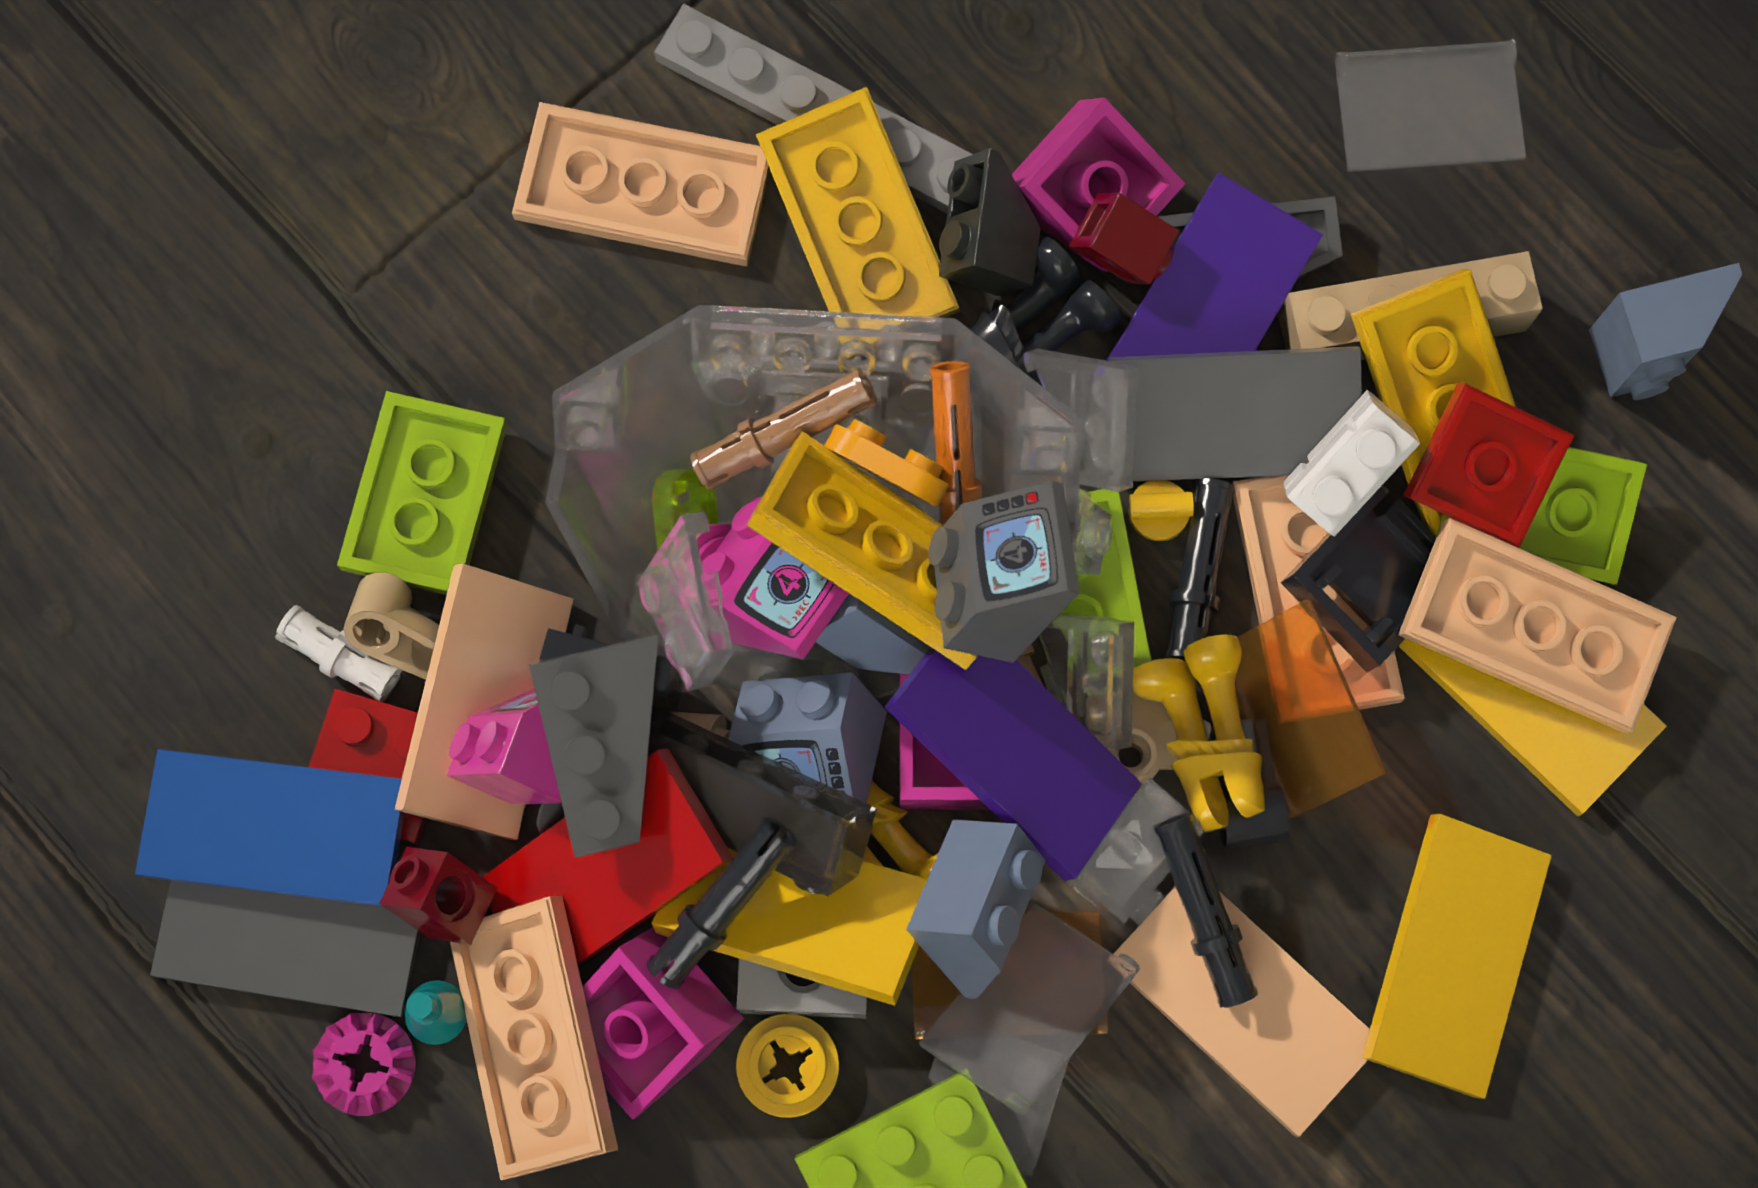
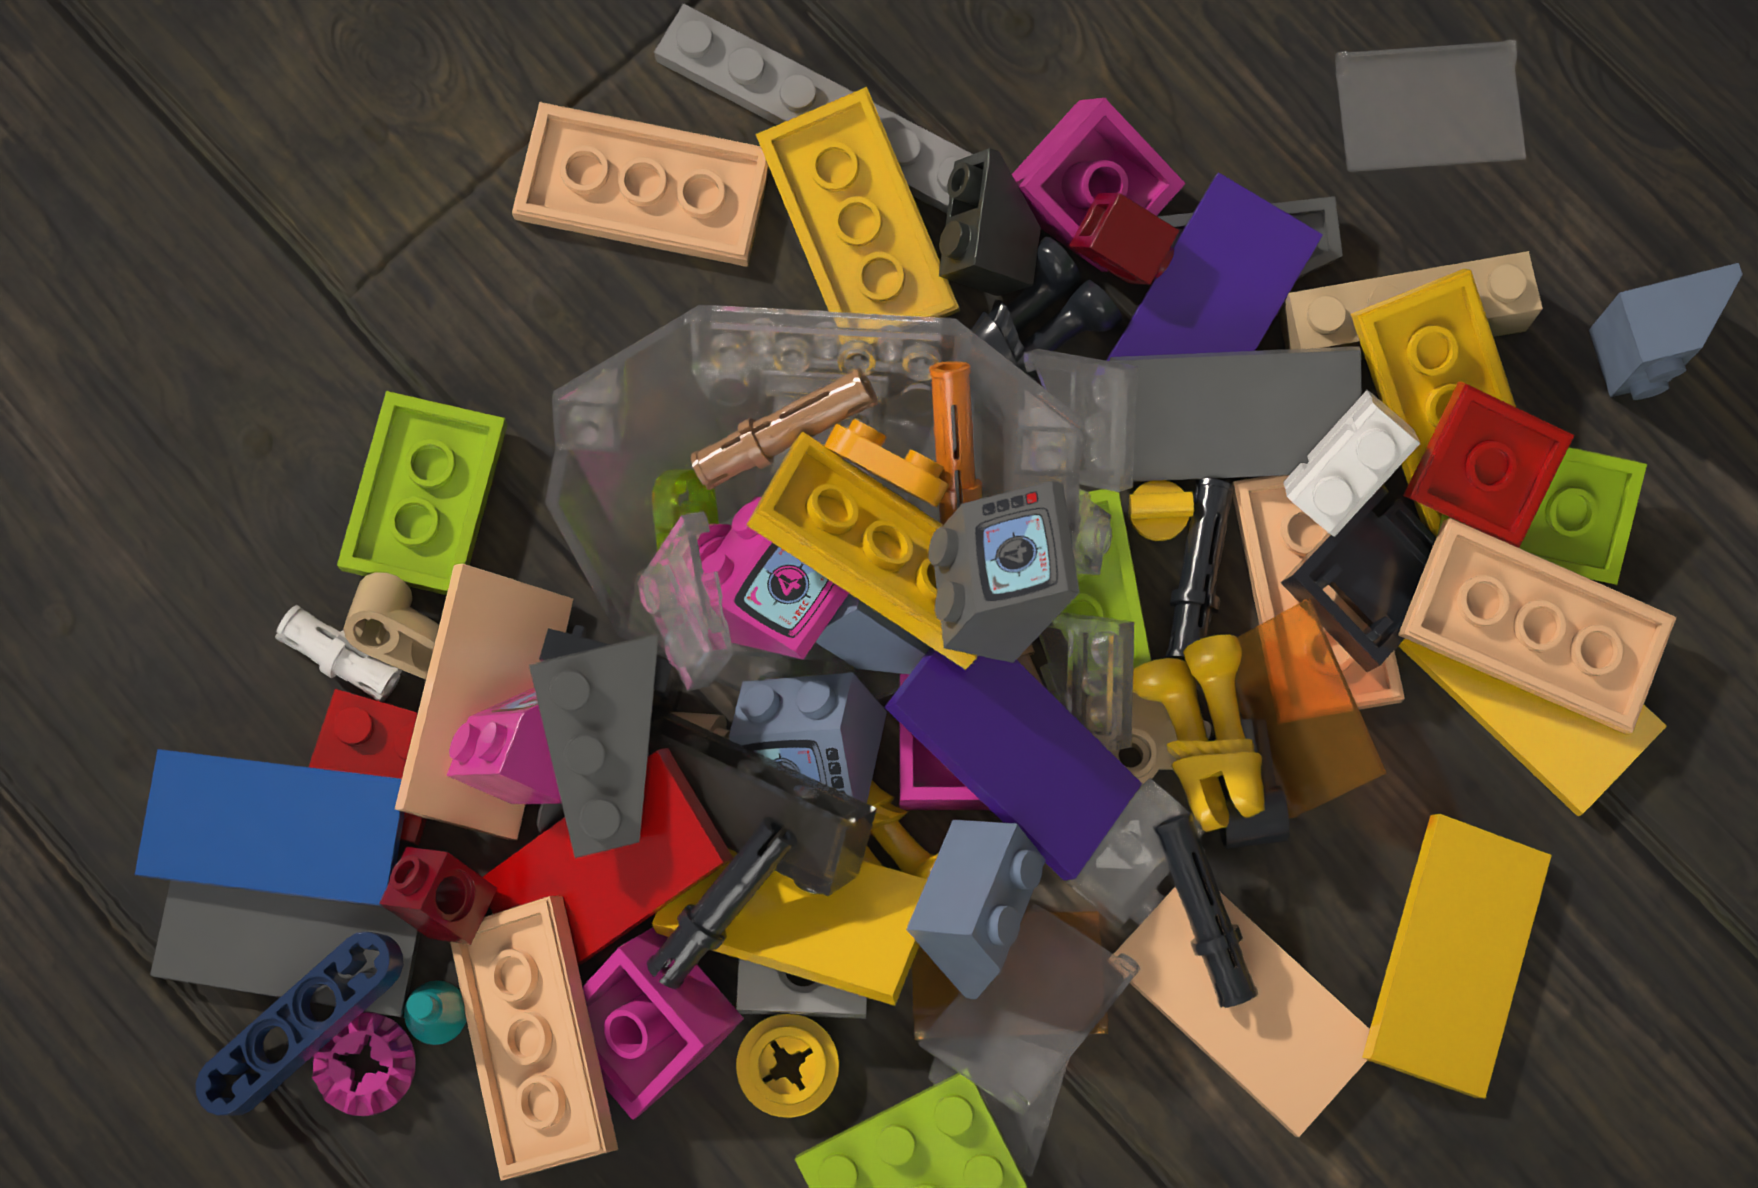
(303, 1030): none -> dark blue beam

